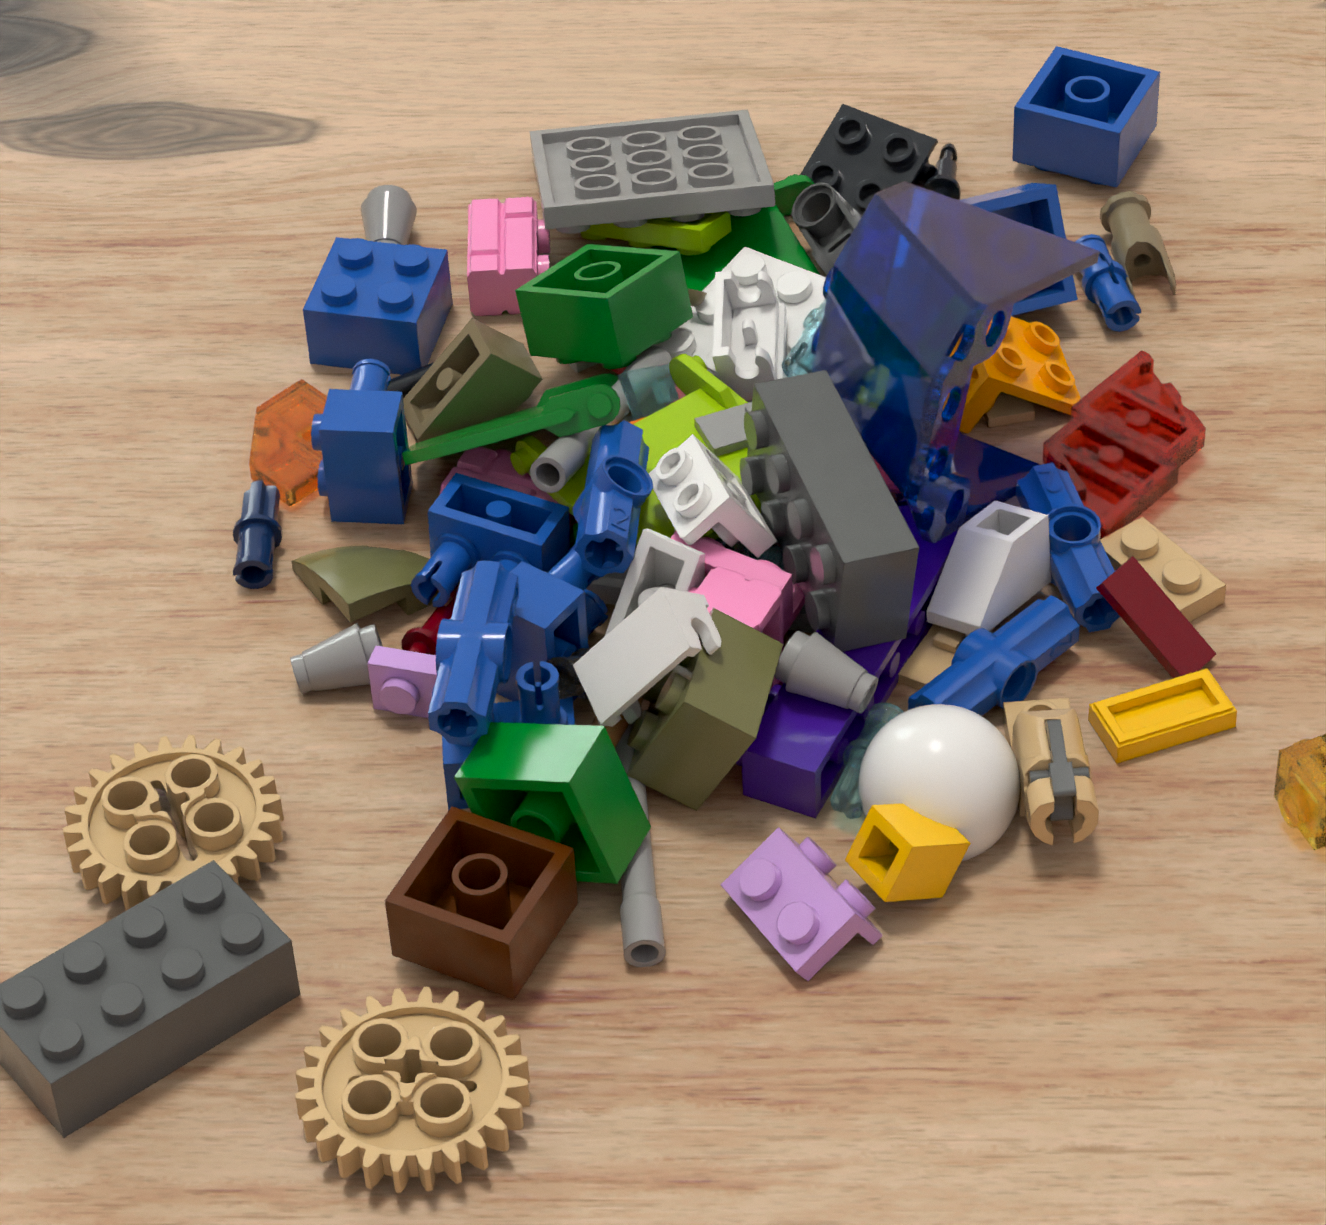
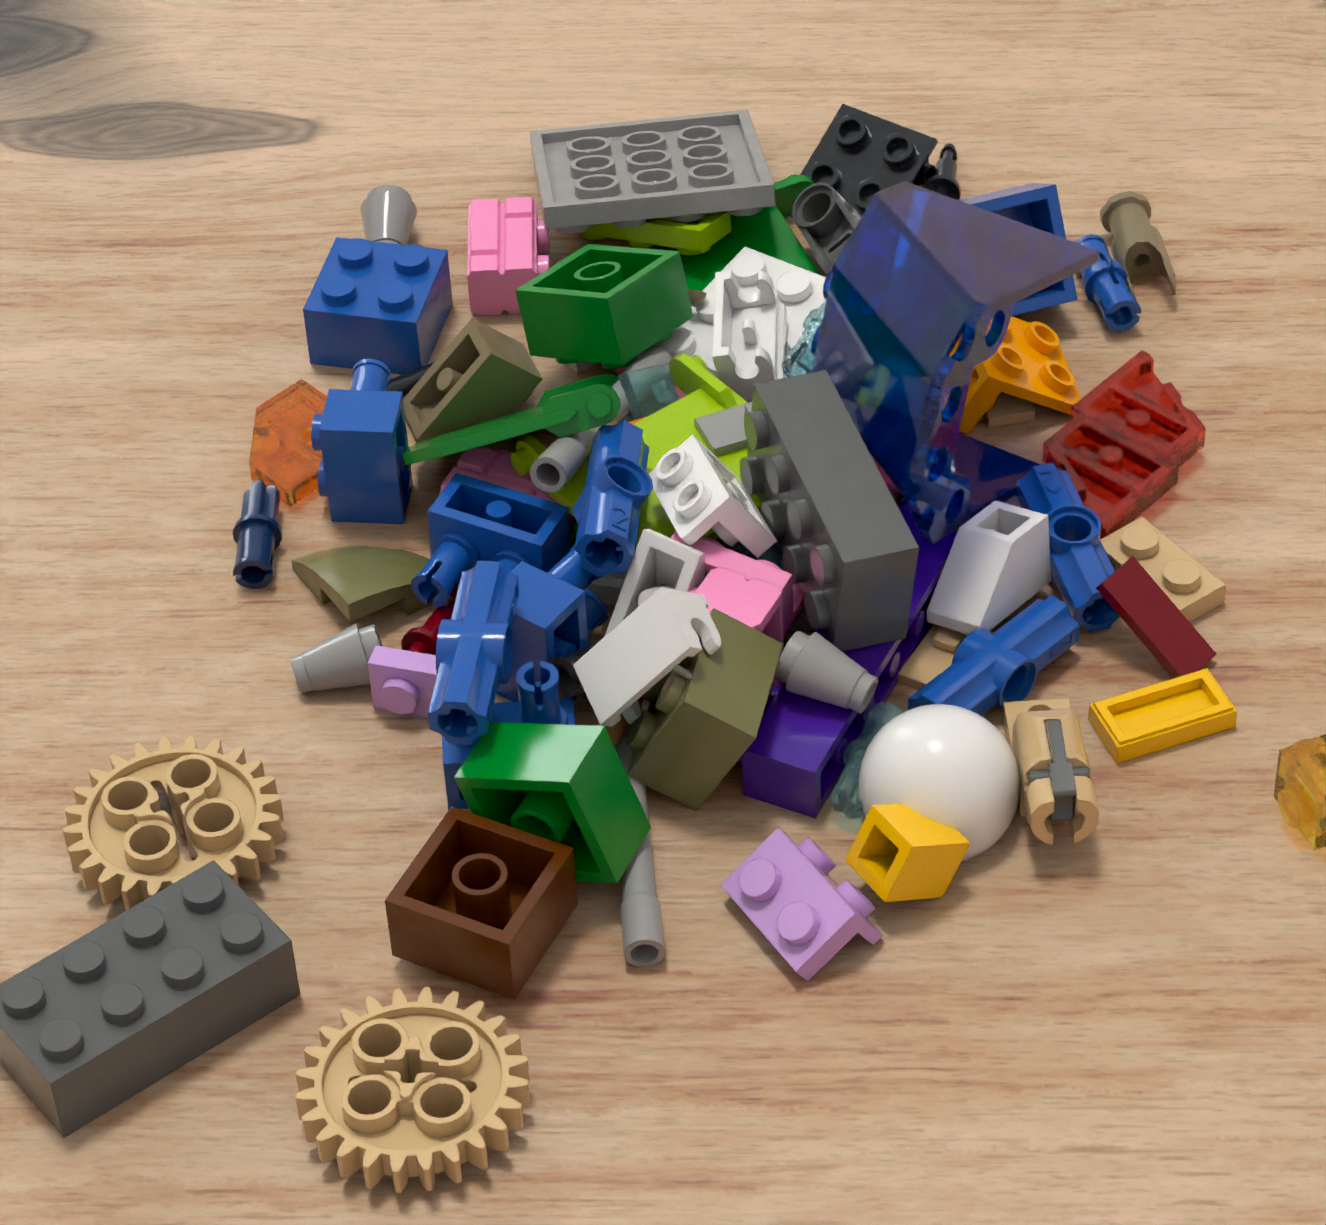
(1085, 116): blue brick -> none

